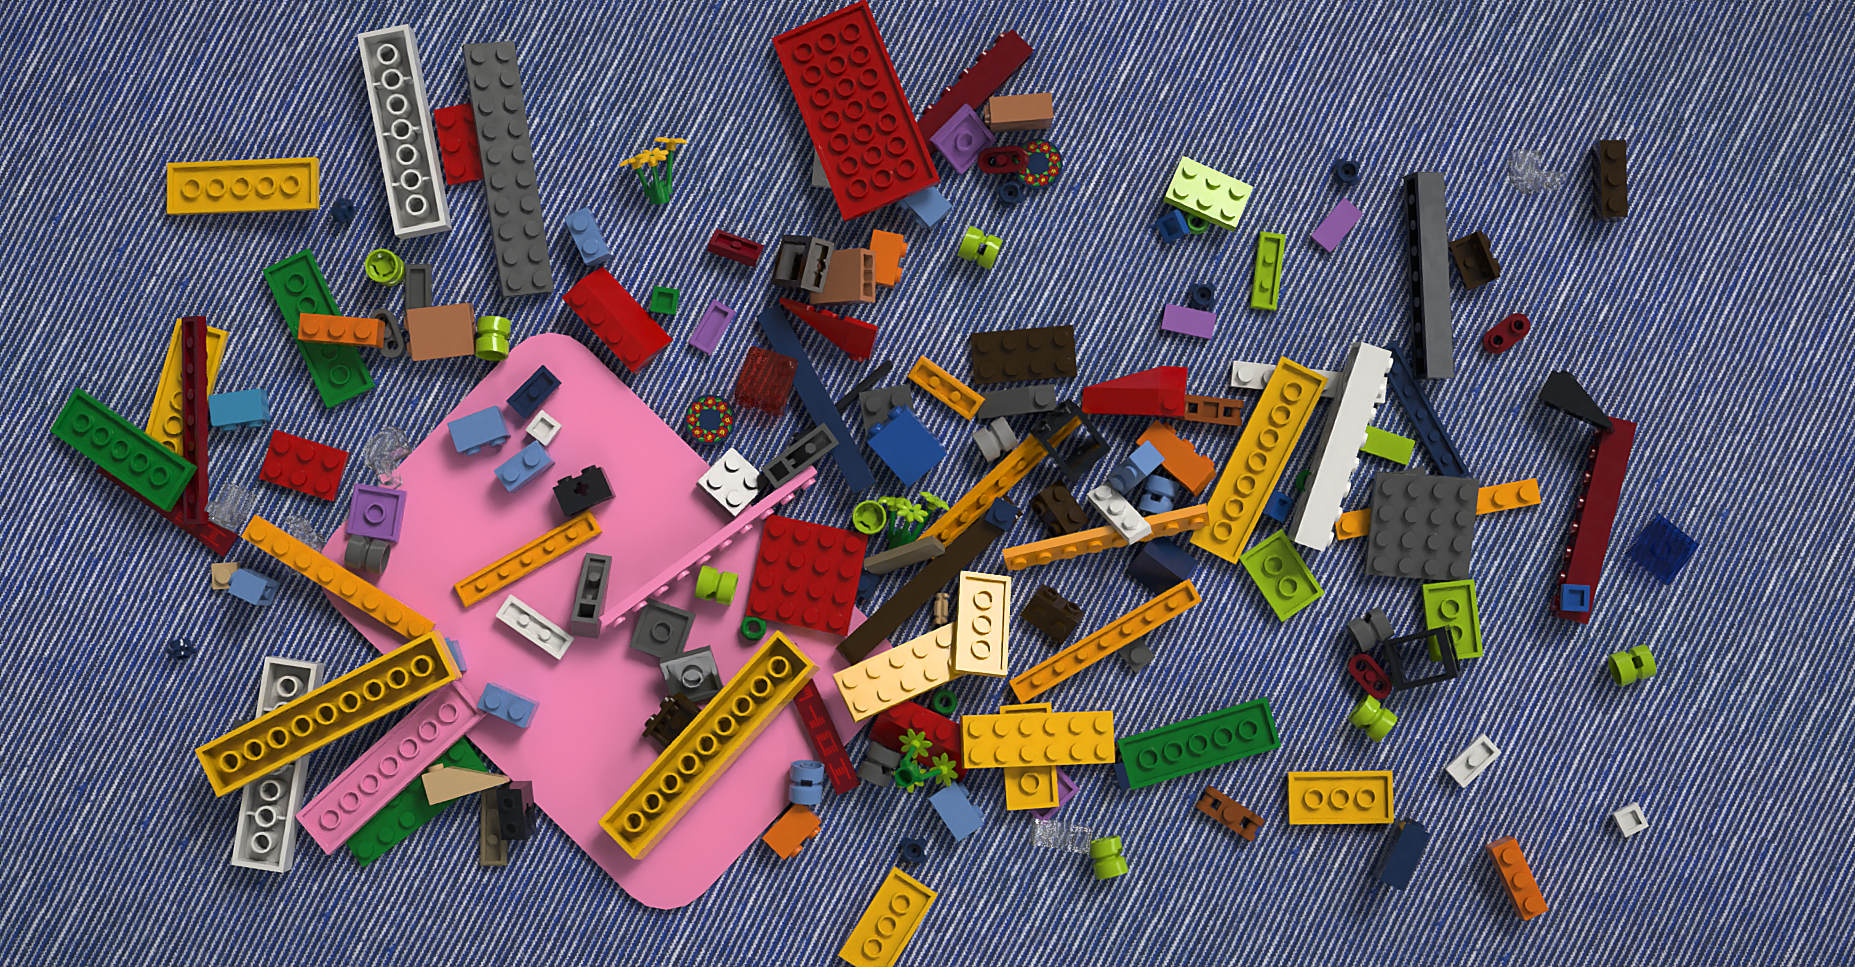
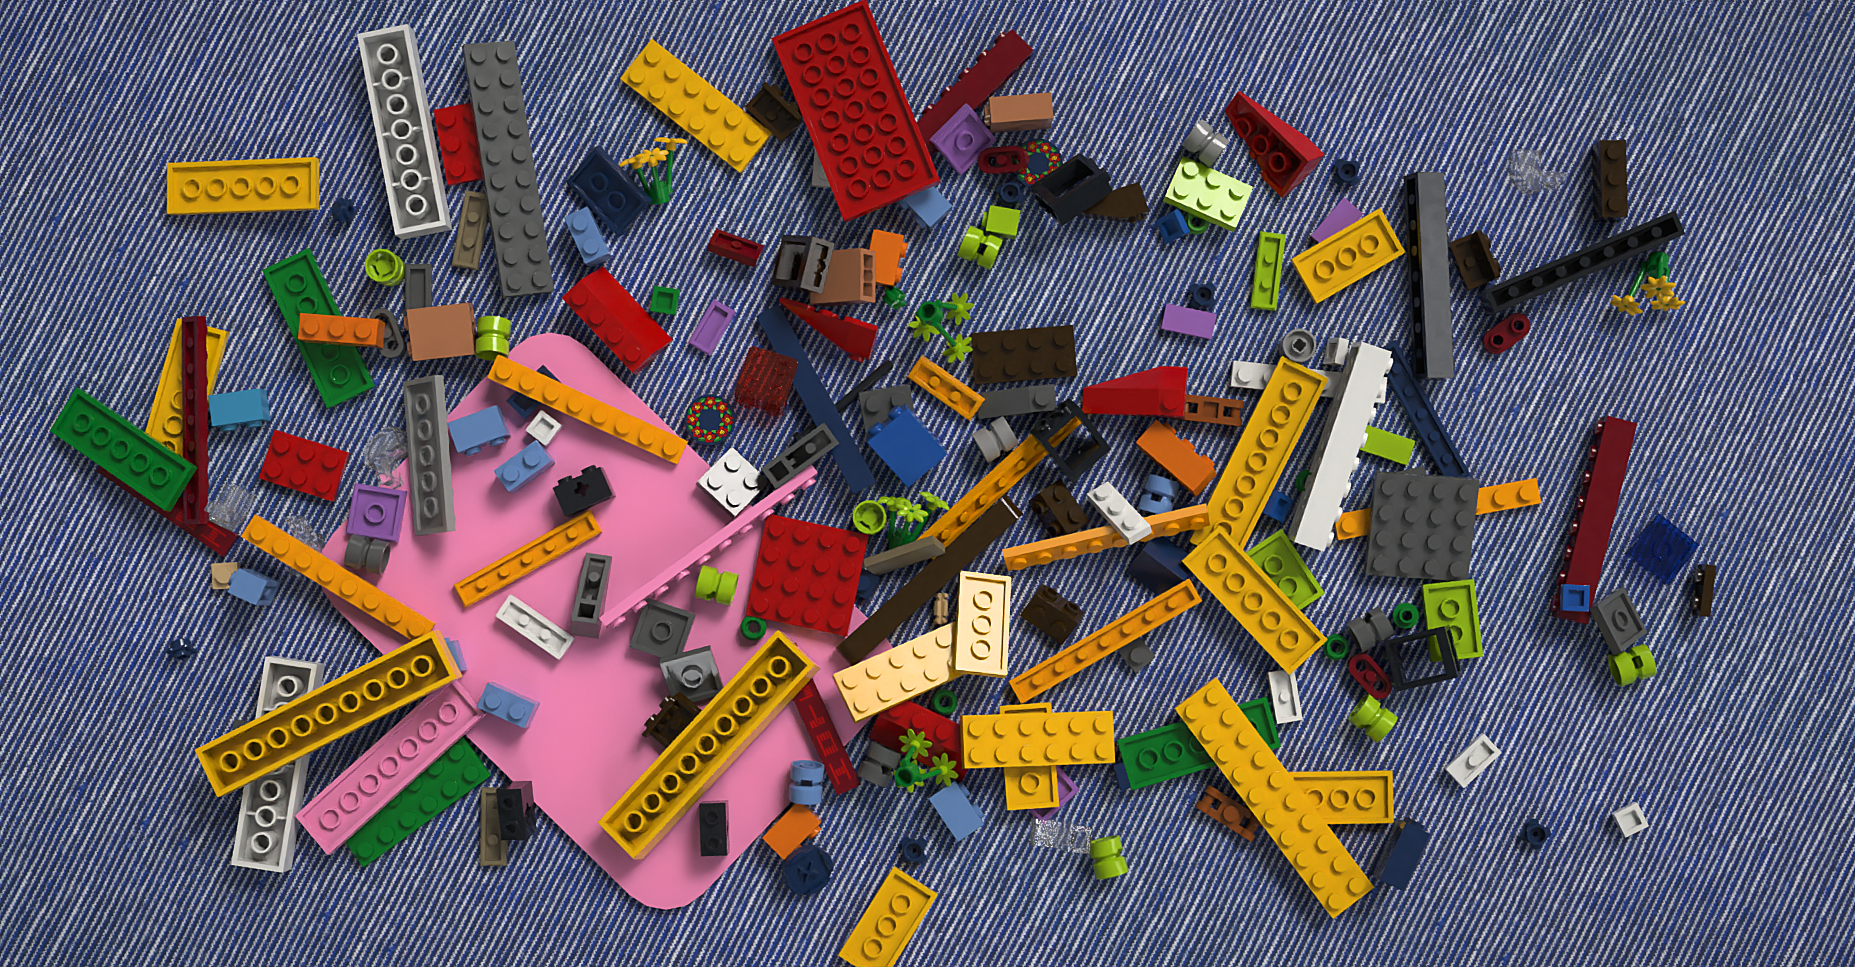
(429, 455): none -> light grey plate
(453, 782): tan slope -> none
(471, 231): none -> dark tan tile
(587, 409): none -> light orange plate
(609, 191): none -> dark blue tile
(696, 106): none -> yellow plate
(714, 828): none -> black brick
(775, 112): none -> dark brown bracket
(807, 870): none -> dark blue tile
(894, 297): none -> green plate
(929, 321): none -> lime plant
(1001, 222): none -> lime brick
(1001, 514): dark blue plate -> none
(1078, 198): none -> black window
(1120, 205): none -> dark brown slope
(1135, 468): medium blue brick -> none
(1205, 143): none -> light grey wheel
(1254, 600): none -> yellow plate
(1274, 797): none -> yellow plate
(1278, 148): none -> red wedge
(1284, 696): none -> white plate
(1297, 345): none -> light grey wheel
(1336, 351): none -> white plate
(1343, 650): none -> green plate
(1347, 256): none -> yellow plate
(1397, 615): none -> green plate
(1516, 878): orange brick -> none
(1542, 834): none -> dark blue plate
(1568, 397): black slope -> none
(1581, 263): none -> black brick
(1618, 620): none -> dark grey plate
(1657, 268): none -> yellow plant
(1702, 598): none -> dark brown plate

